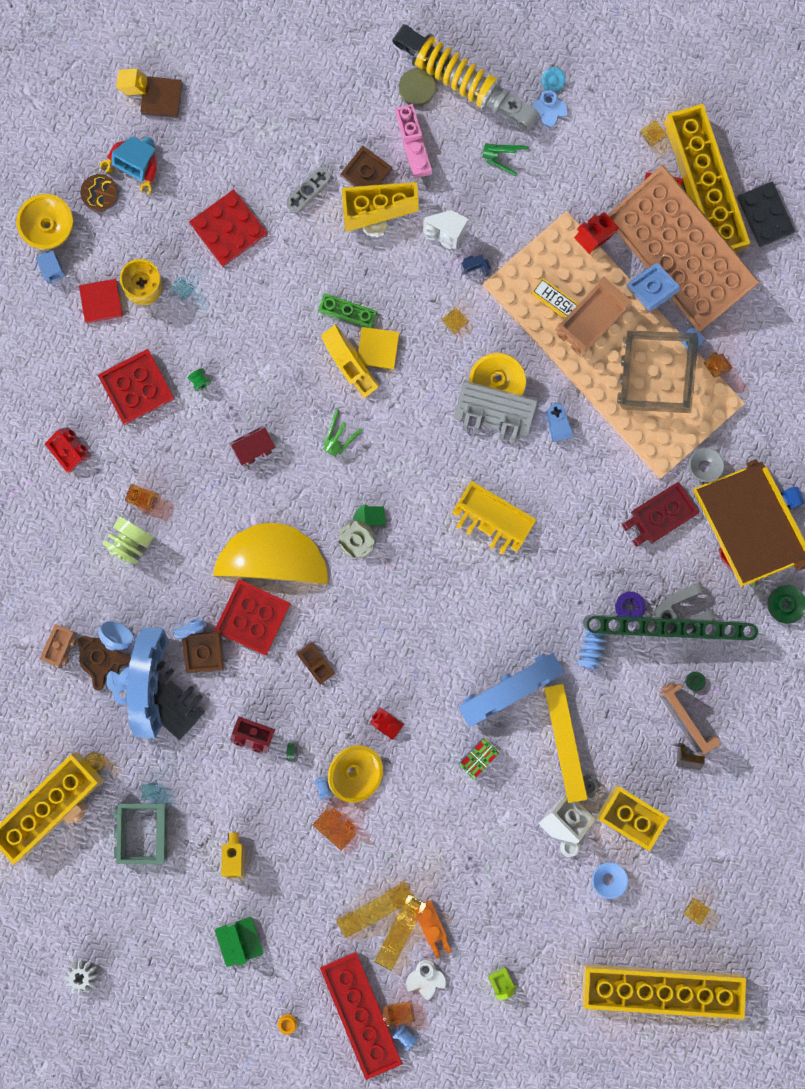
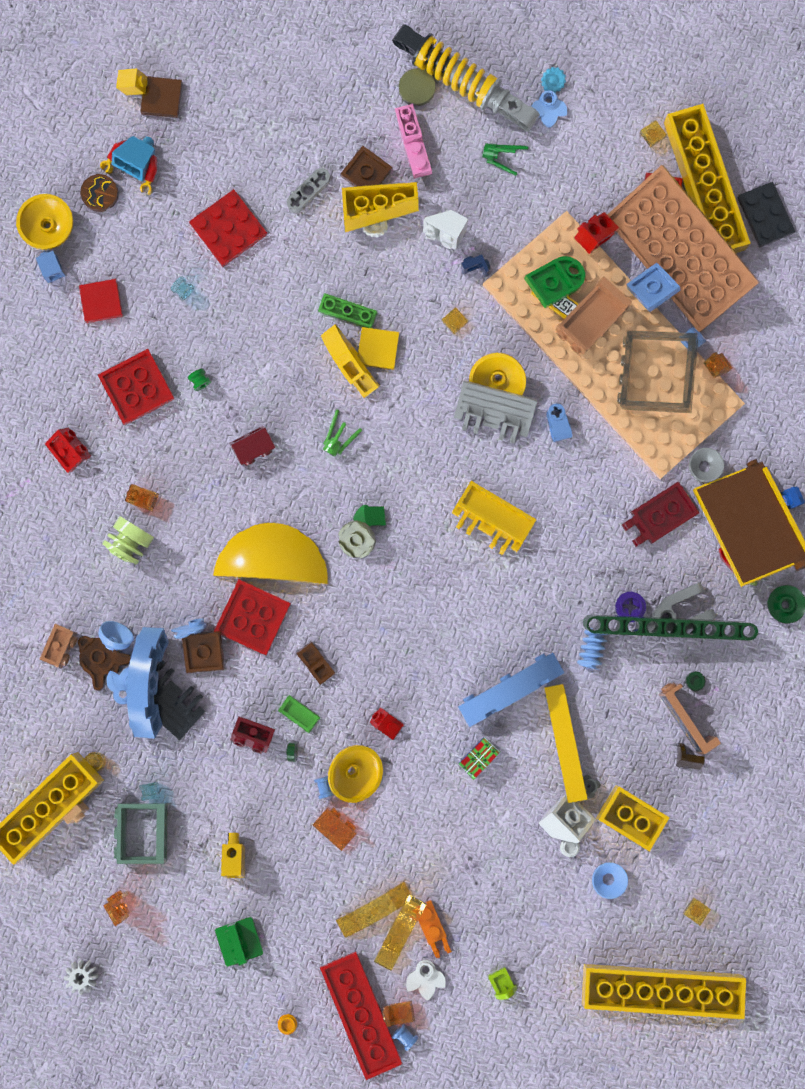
(115, 909): none -> clear orange bracket
(136, 272): yellow wheel -> none
(299, 714): none -> bright green tile
(555, 281): none -> green tile

